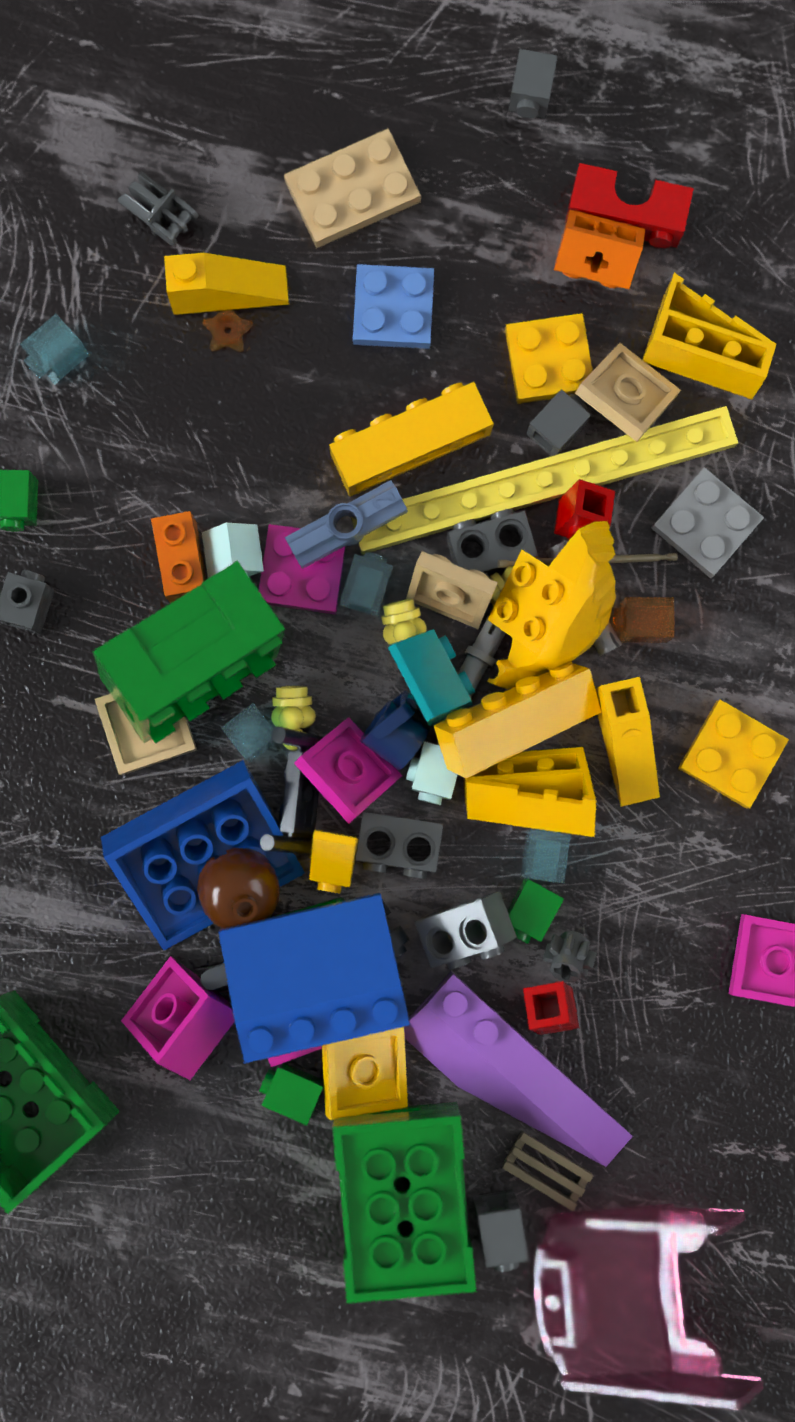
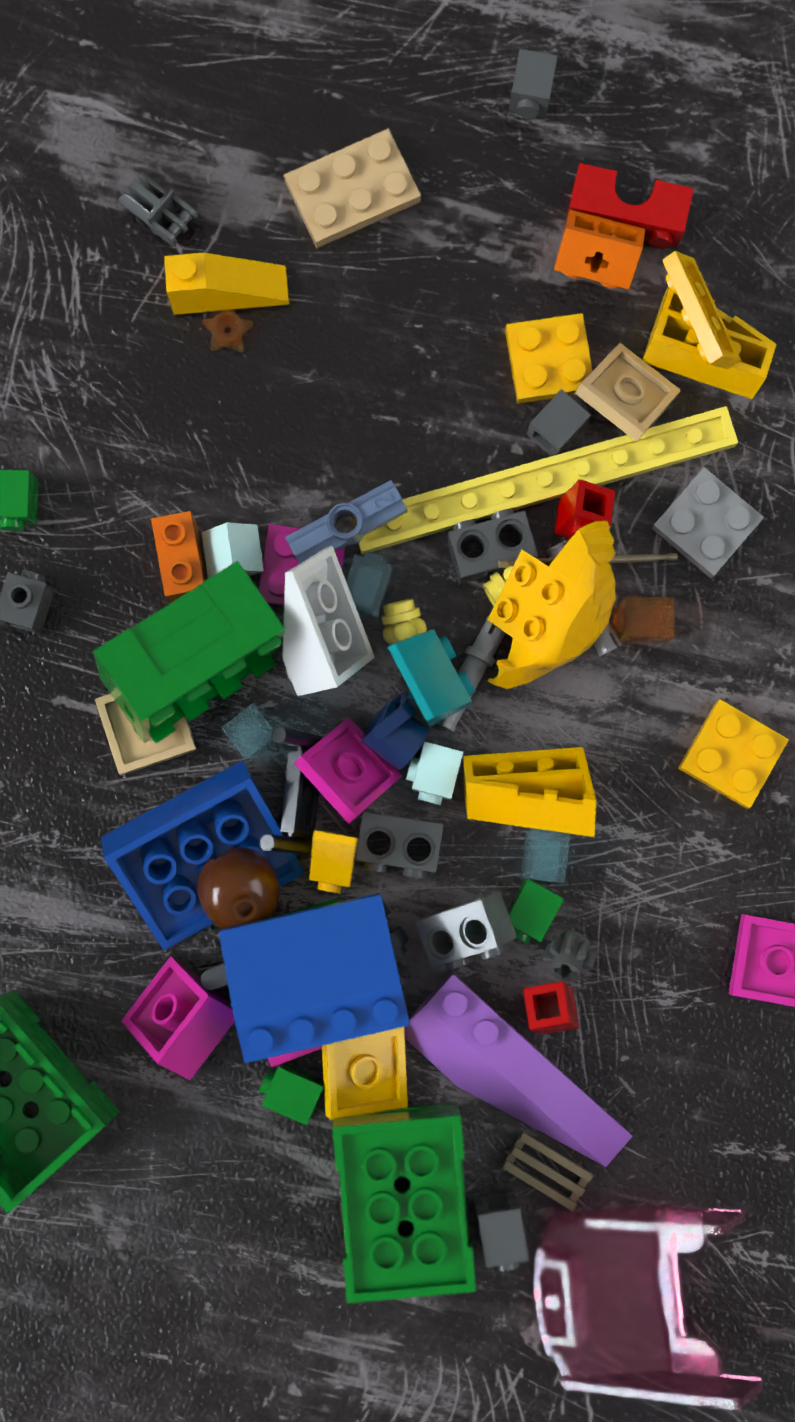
(53, 350): clear light blue brick -> none
(292, 709): light yellow piece -> none
(322, 626): none -> white slope
(393, 306): medium blue plate -> none
(411, 437): yellow brick -> none
(451, 589): tan plate -> none
(517, 718): yellow brick -> none
(628, 740): yellow slope -> none
(700, 311): none -> yellow plate

